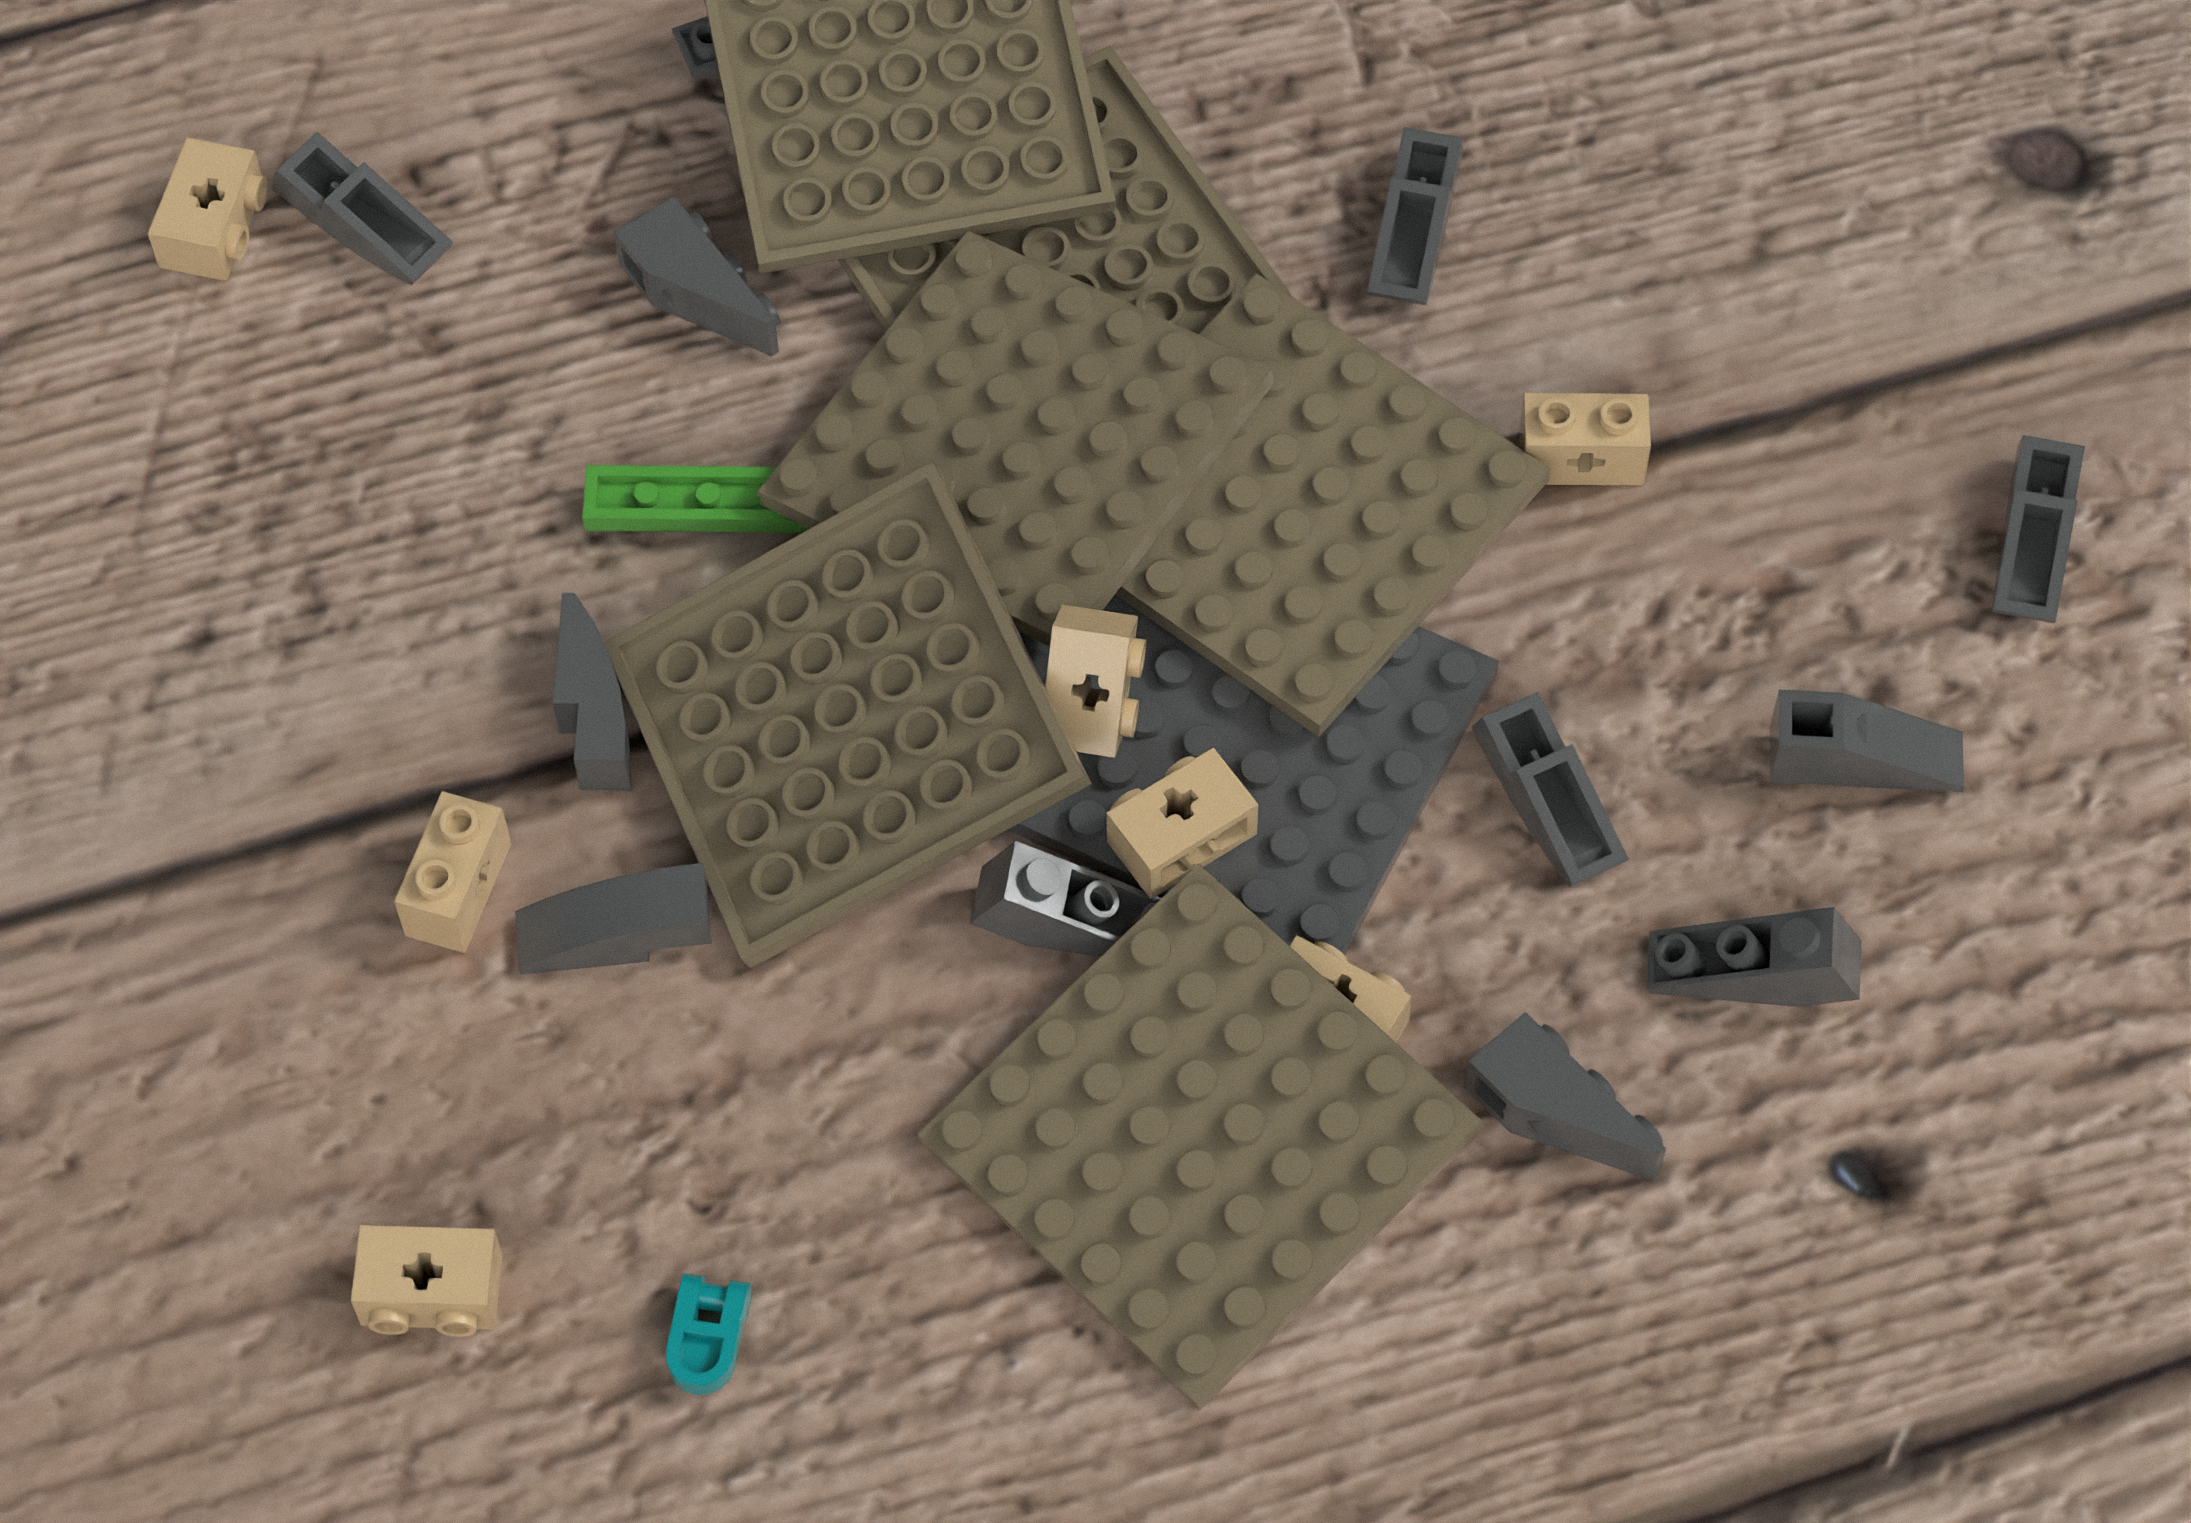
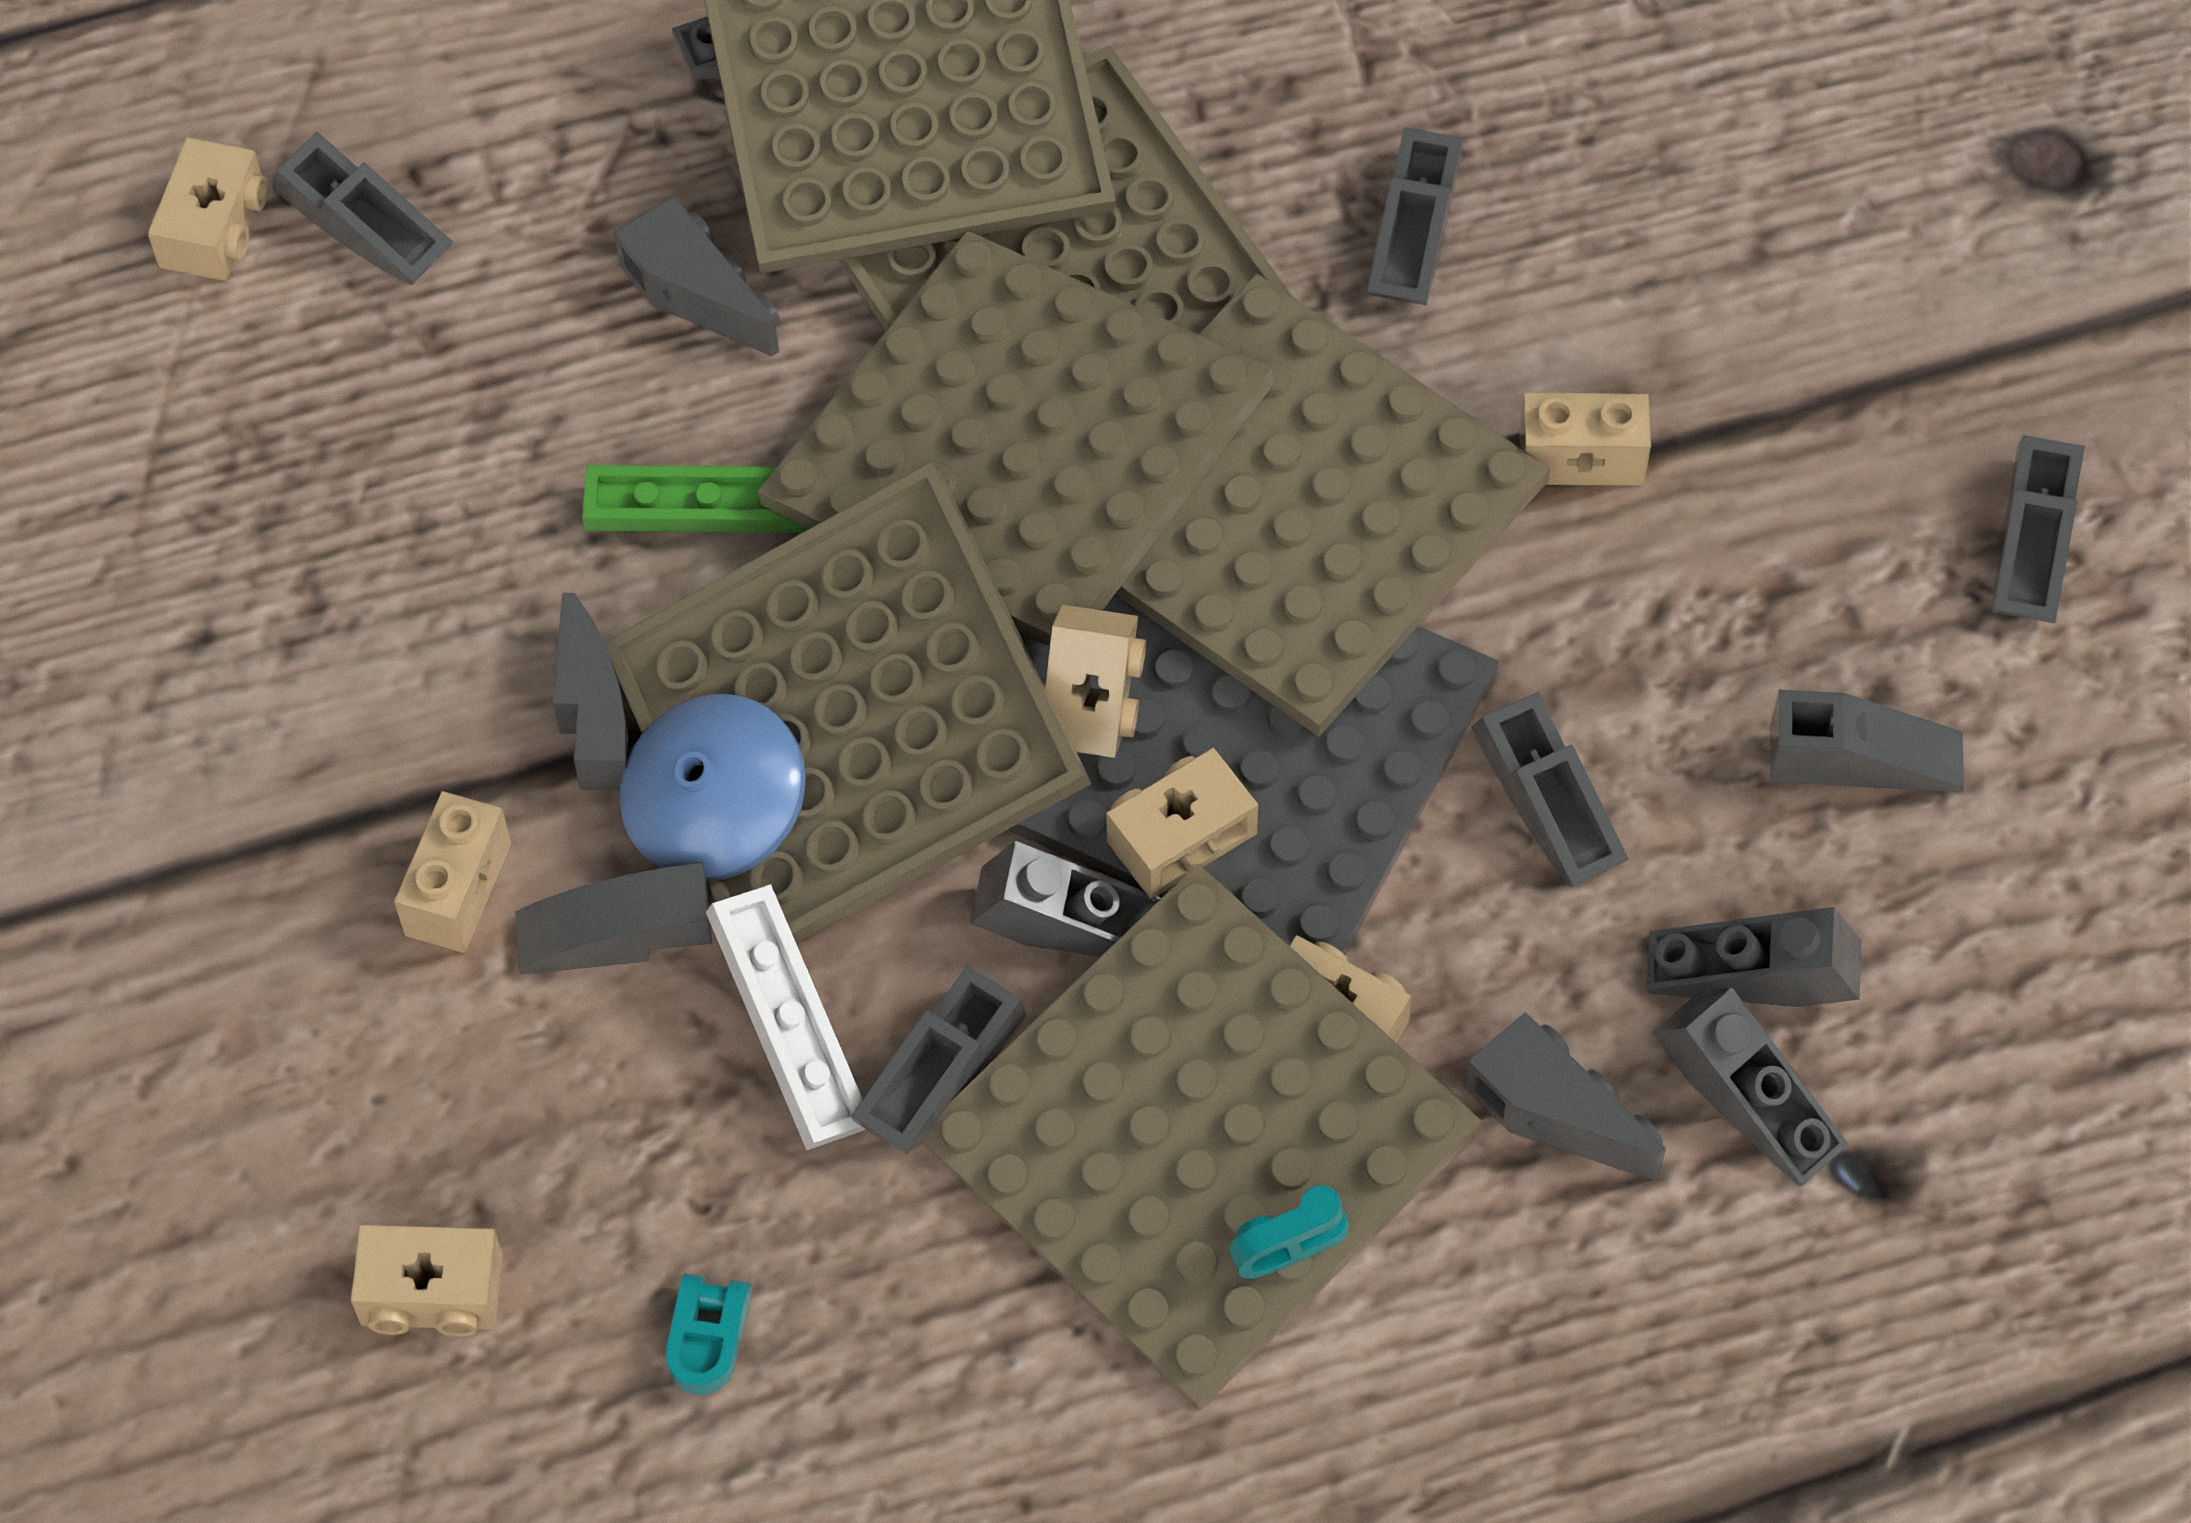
(739, 803): none -> medium blue dish
(787, 1015): none -> white plate
(939, 1059): none -> dark grey slope
(1277, 1242): none -> teal plate
(1750, 1082): none -> dark grey slope

